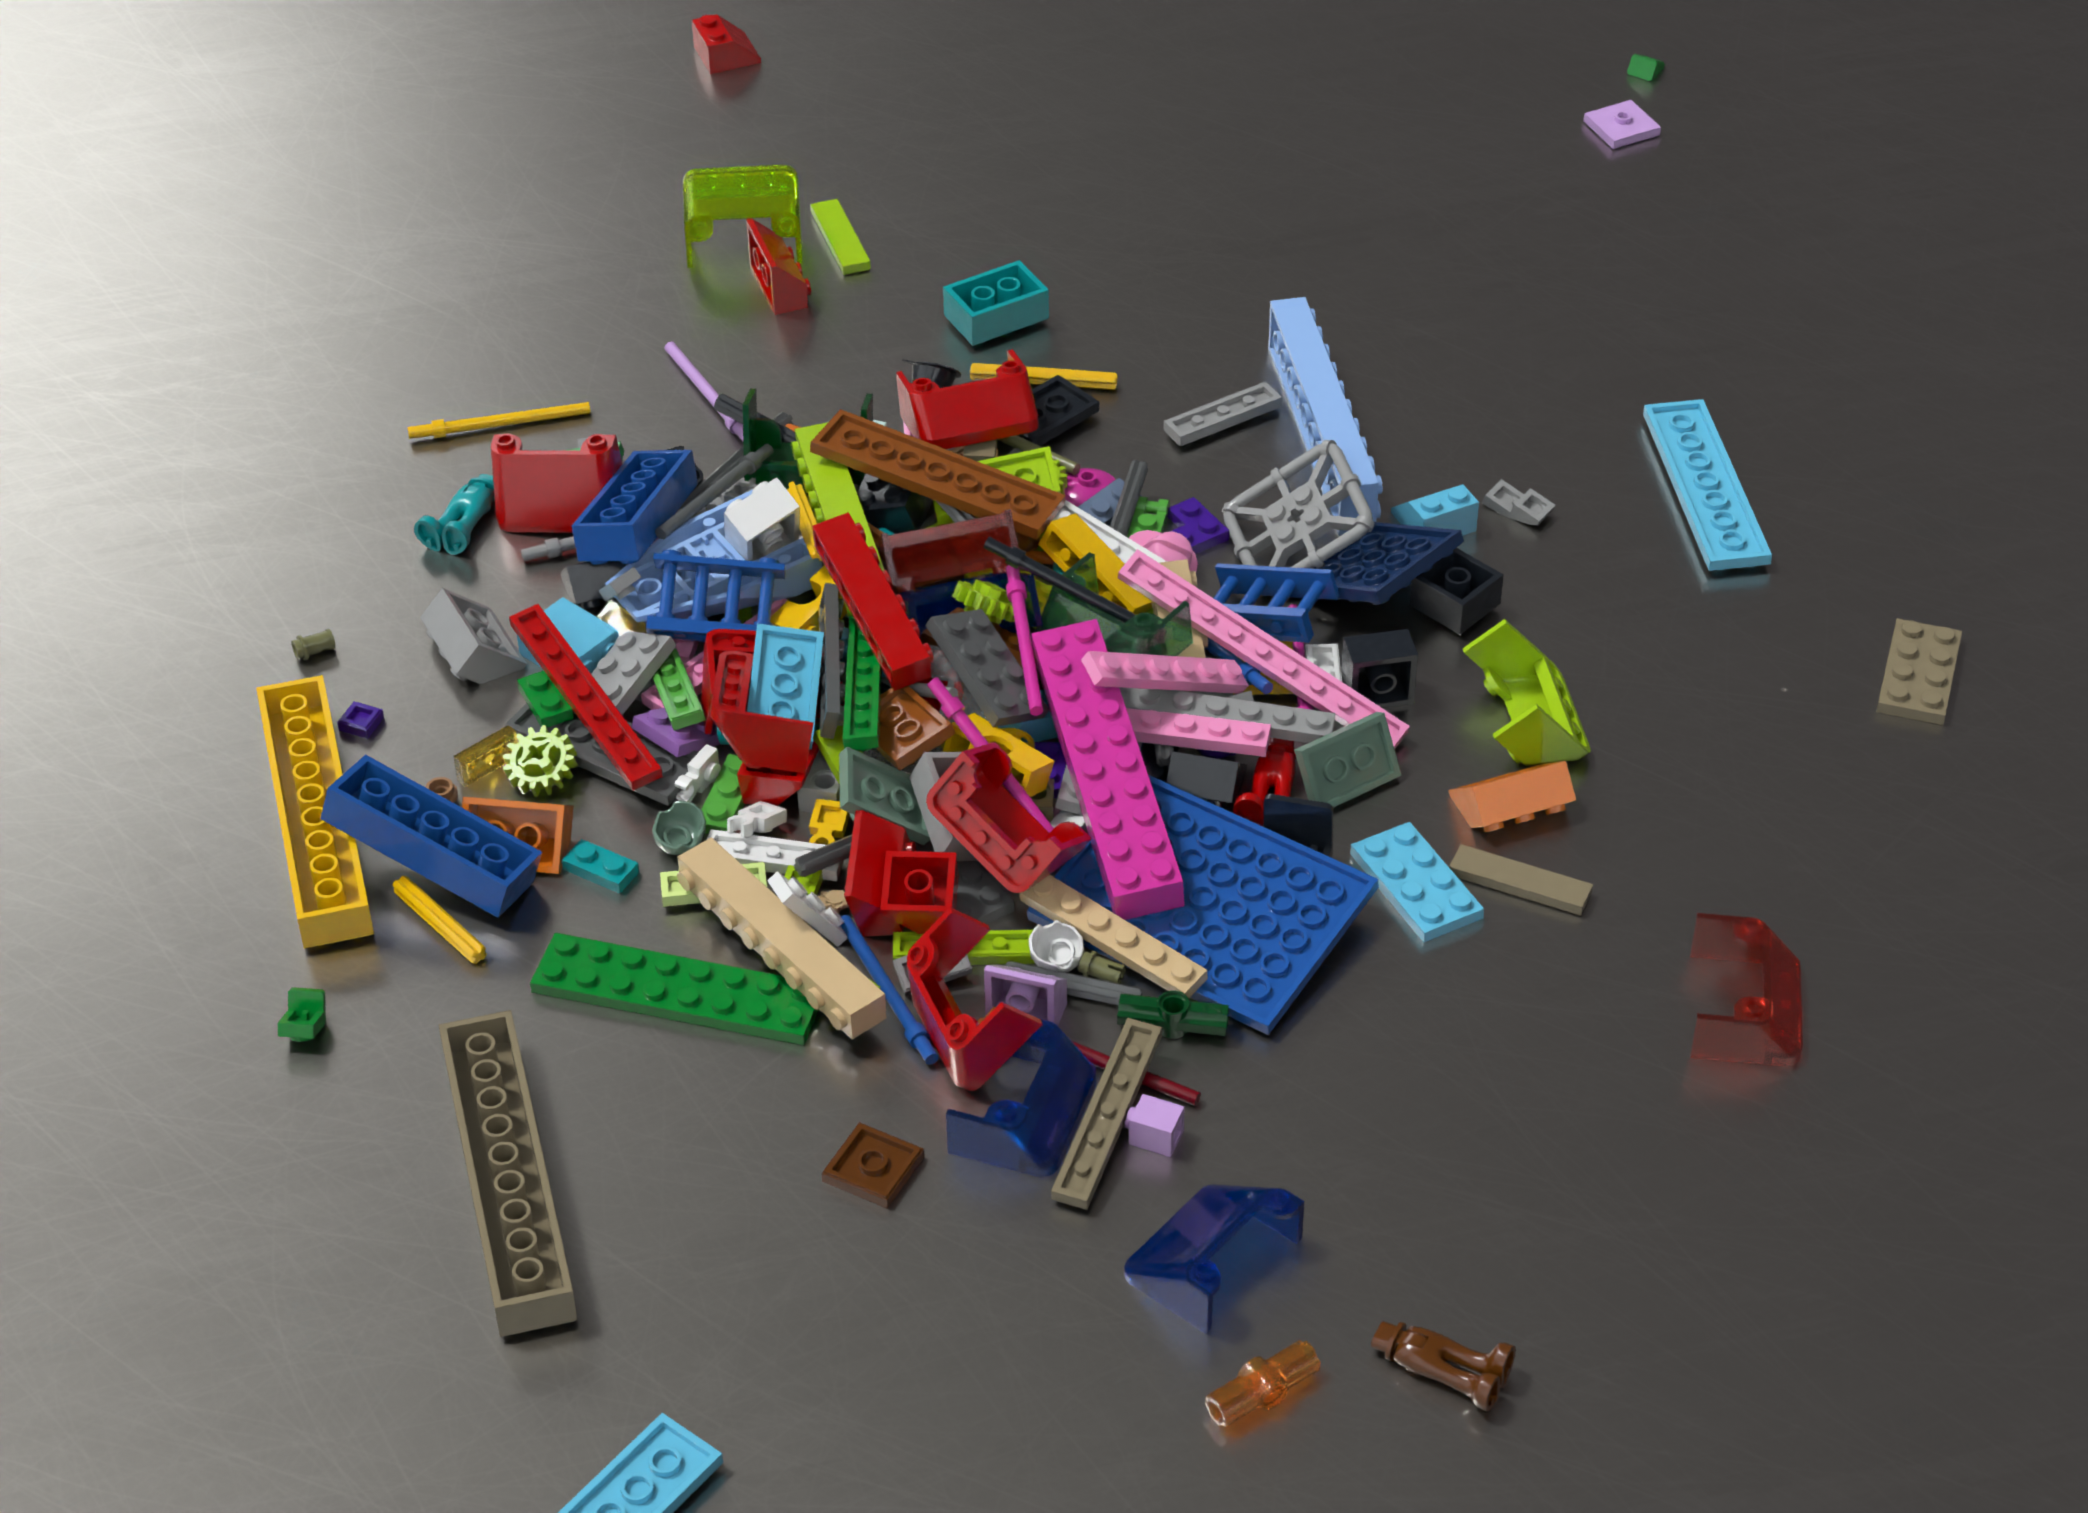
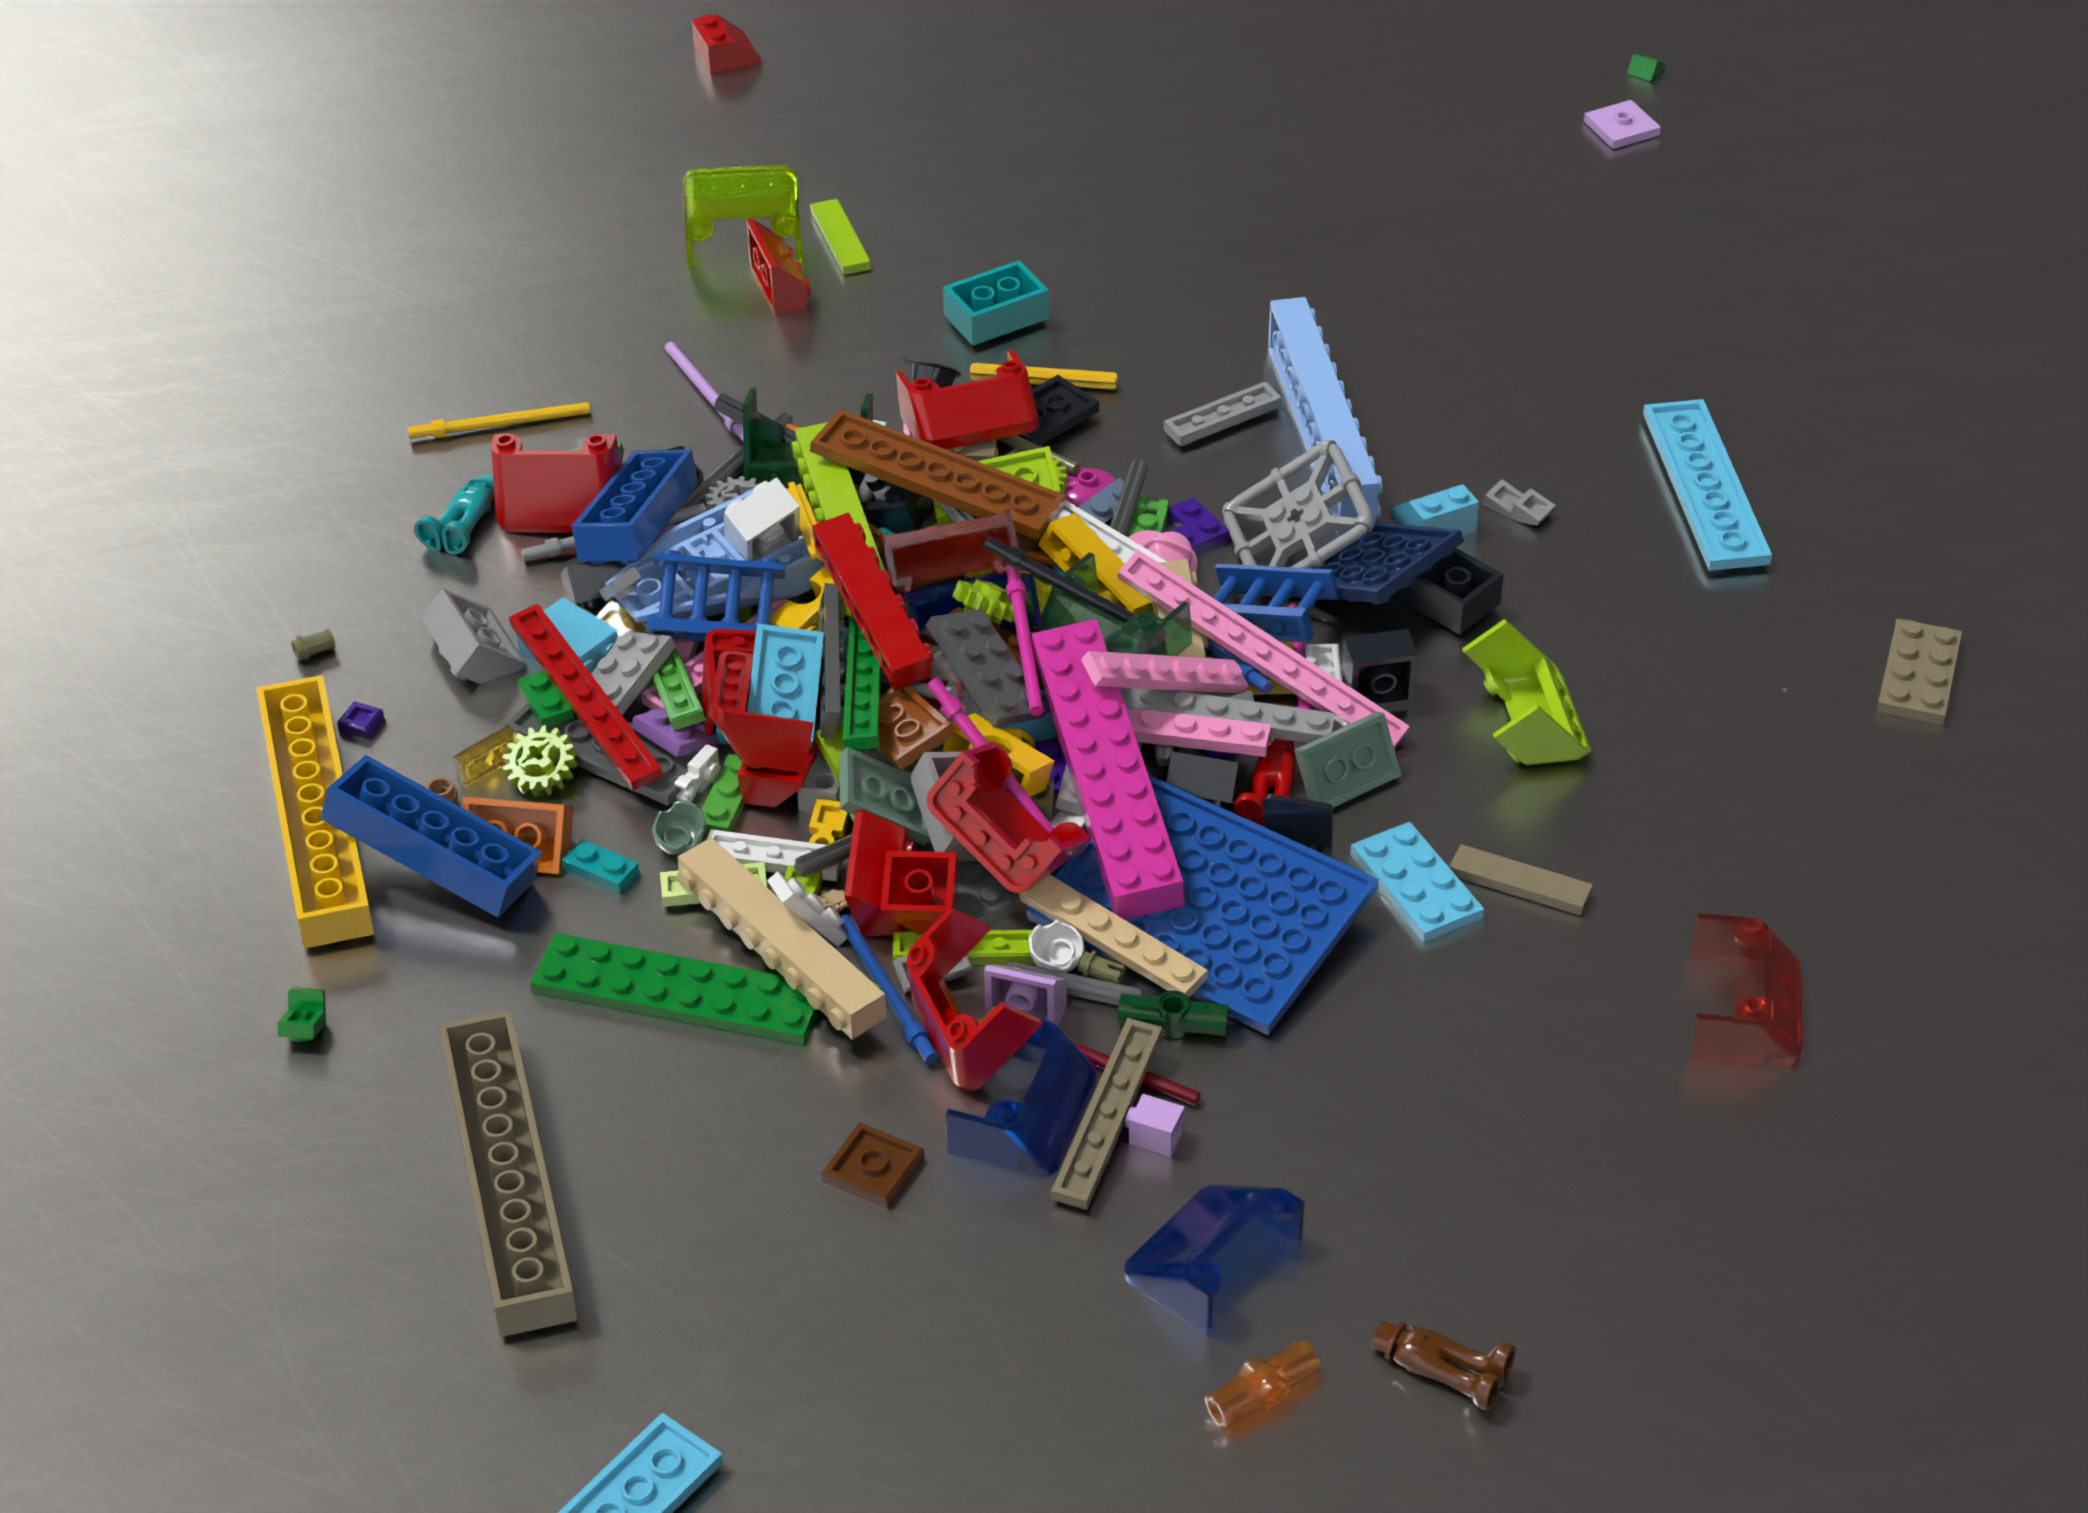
(439, 919): yellow axle -> none
(748, 465): dark grey bar -> none
(757, 817): white plate -> none
(1515, 796): orange slope -> none

